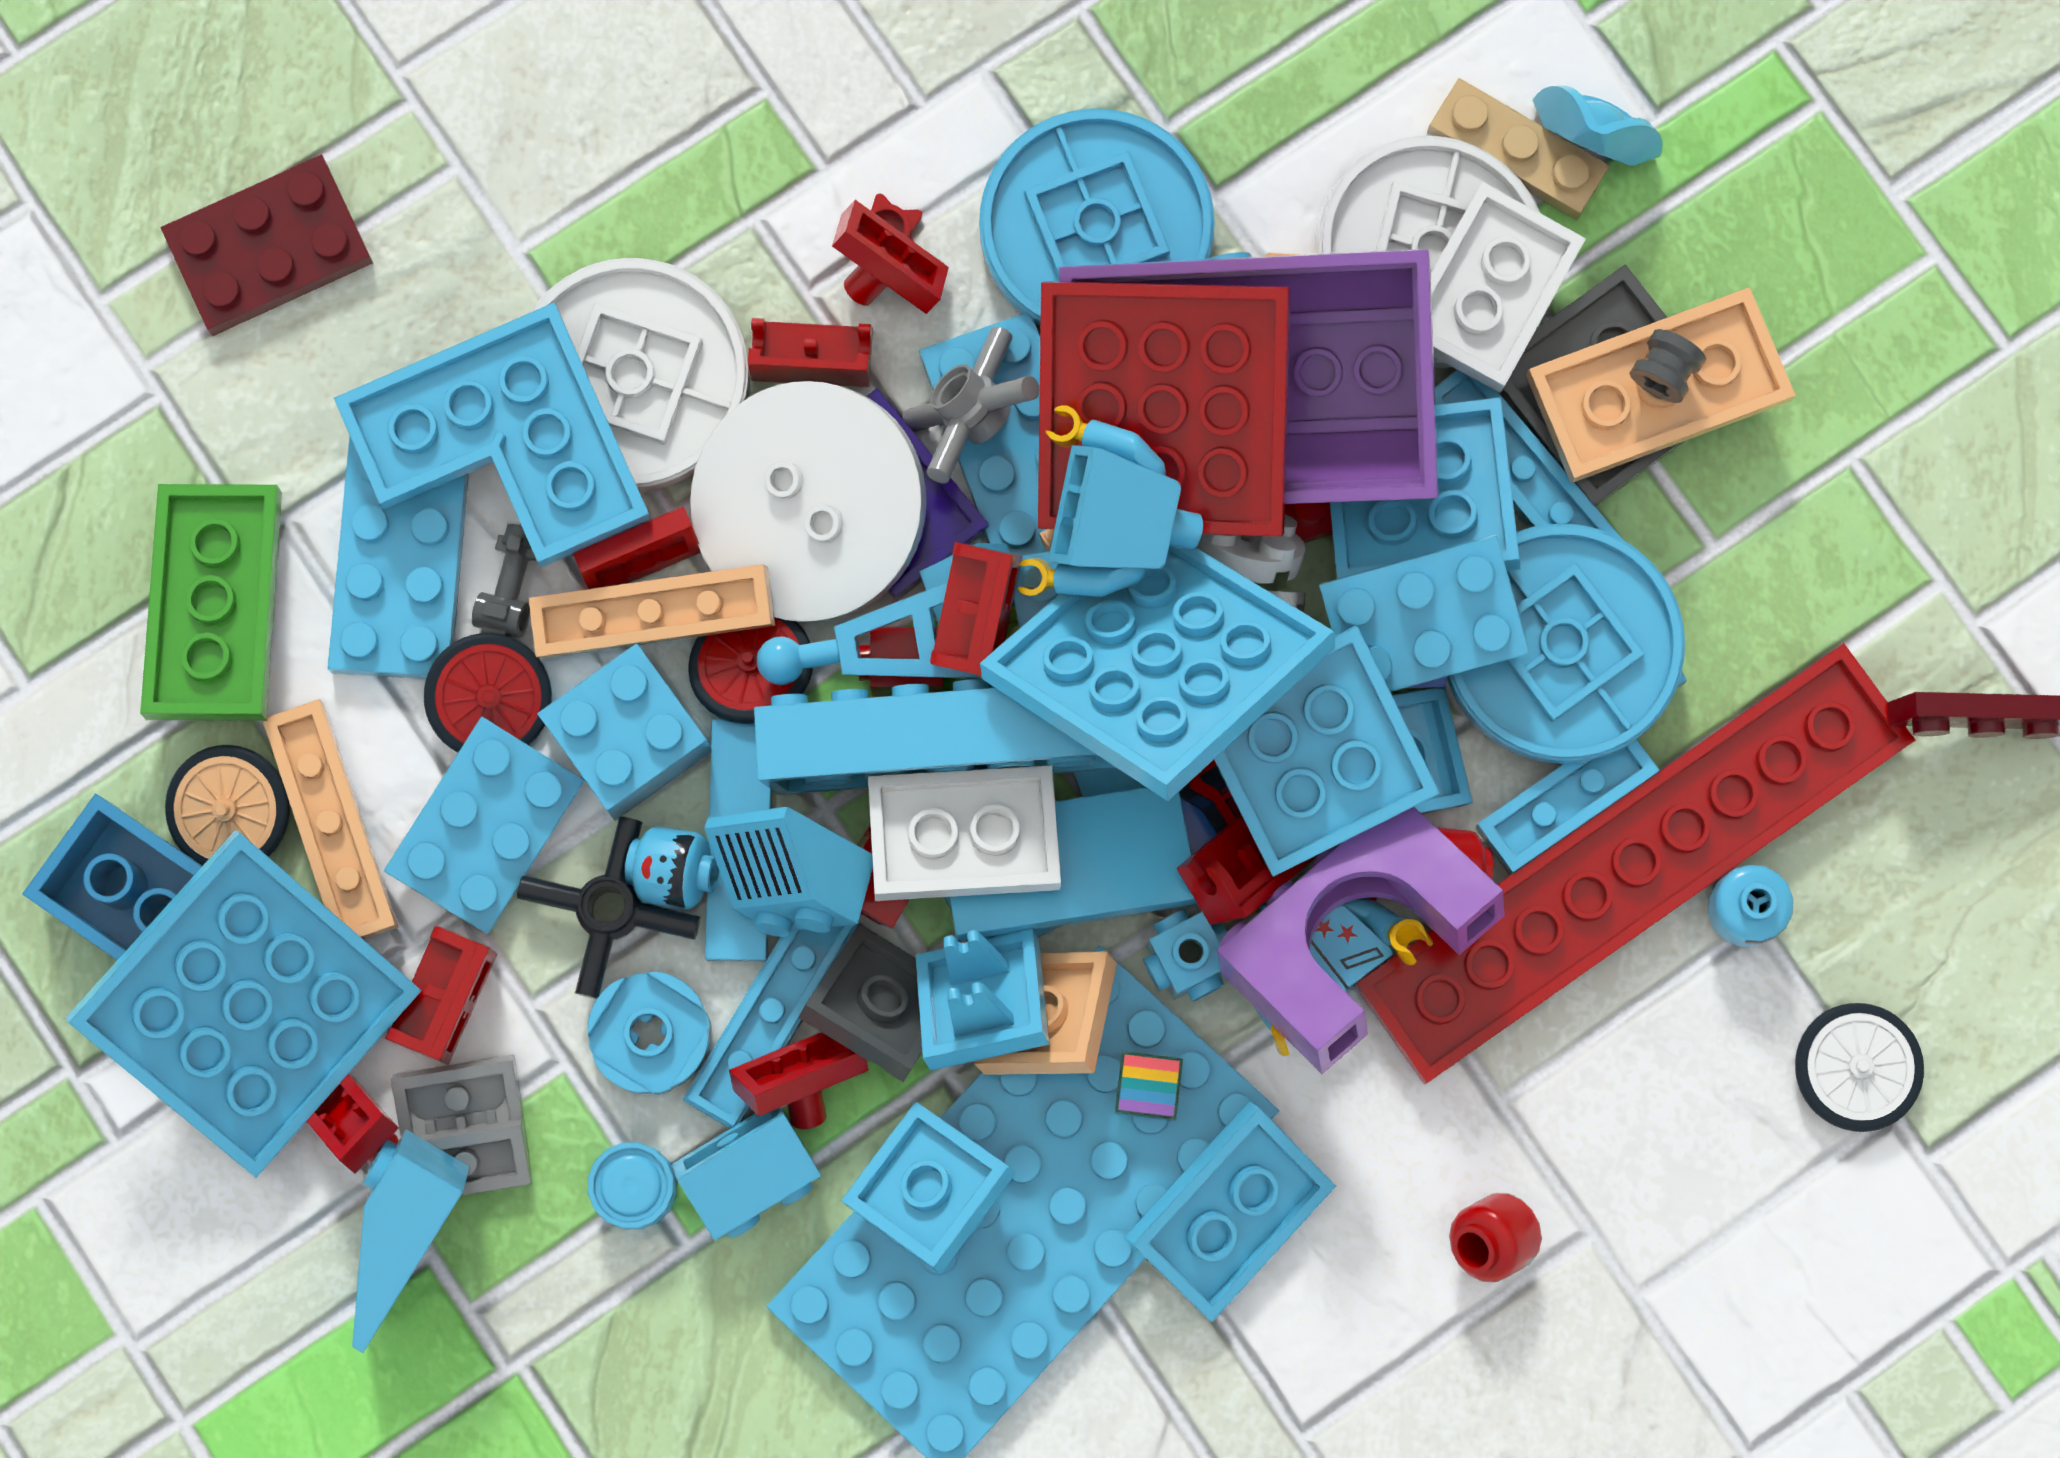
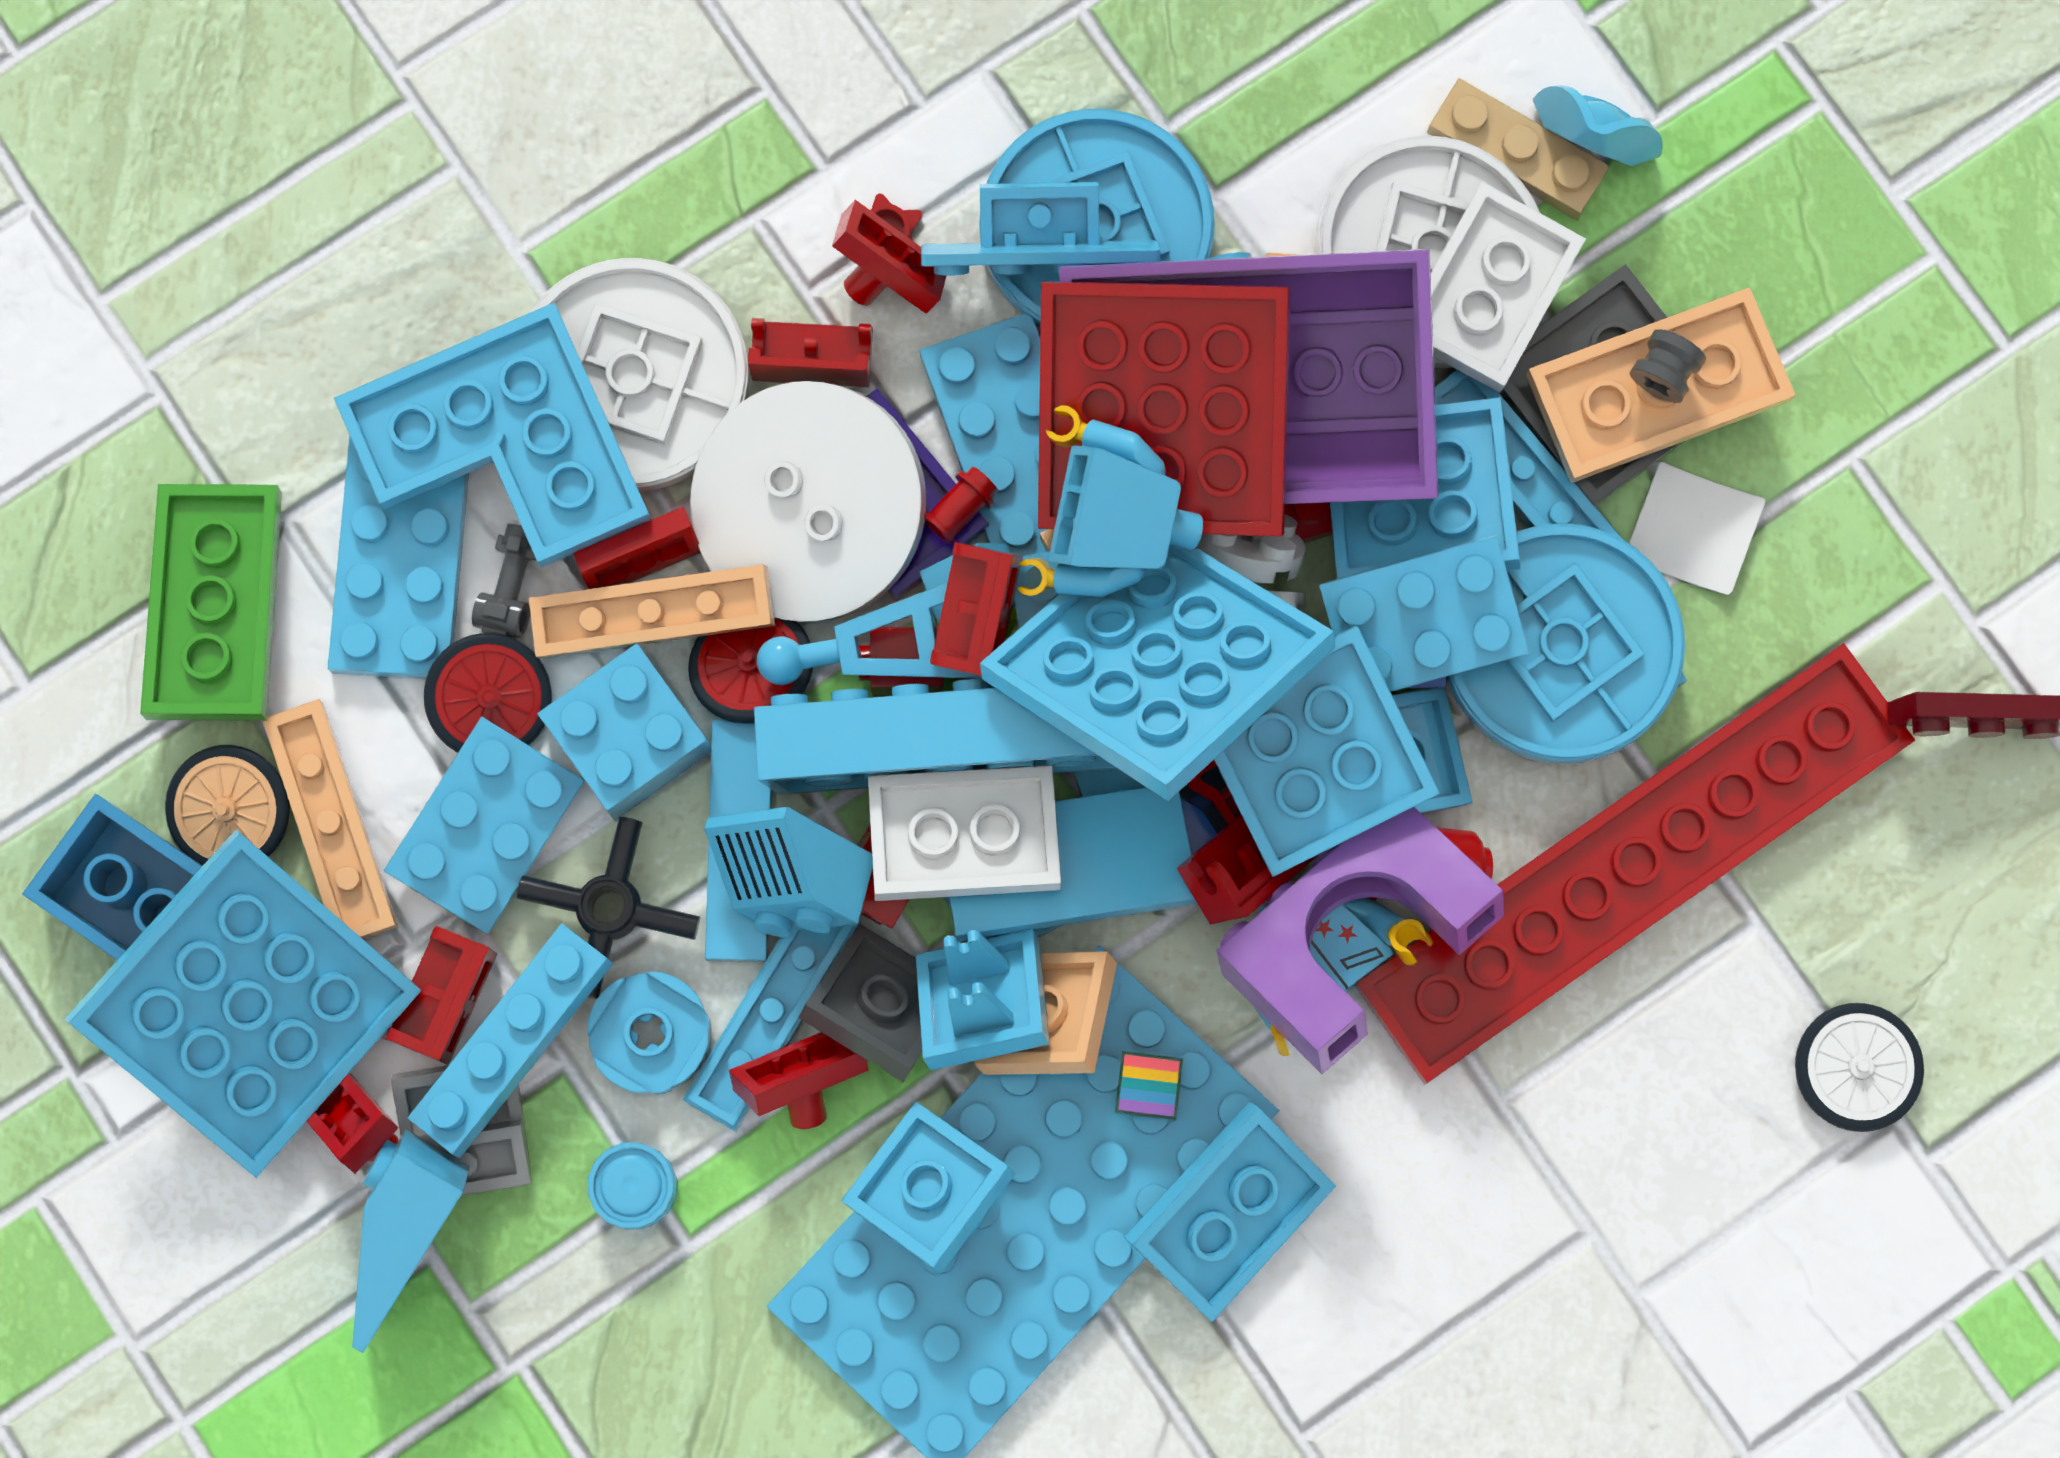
(266, 245): dark red plate -> none
(510, 1041): none -> medium azure plate
(671, 867): medium azure head -> none
(746, 1173): medium azure brick -> none
(961, 504): none -> red pin
(970, 404): light grey bar -> none
(1037, 226): none -> medium azure bracket
(1168, 968): medium azure brick -> none
(1495, 1237): red head -> none
(1562, 804): medium azure plate -> none
(1696, 528): none -> white sticker
(1762, 890): medium azure head -> none

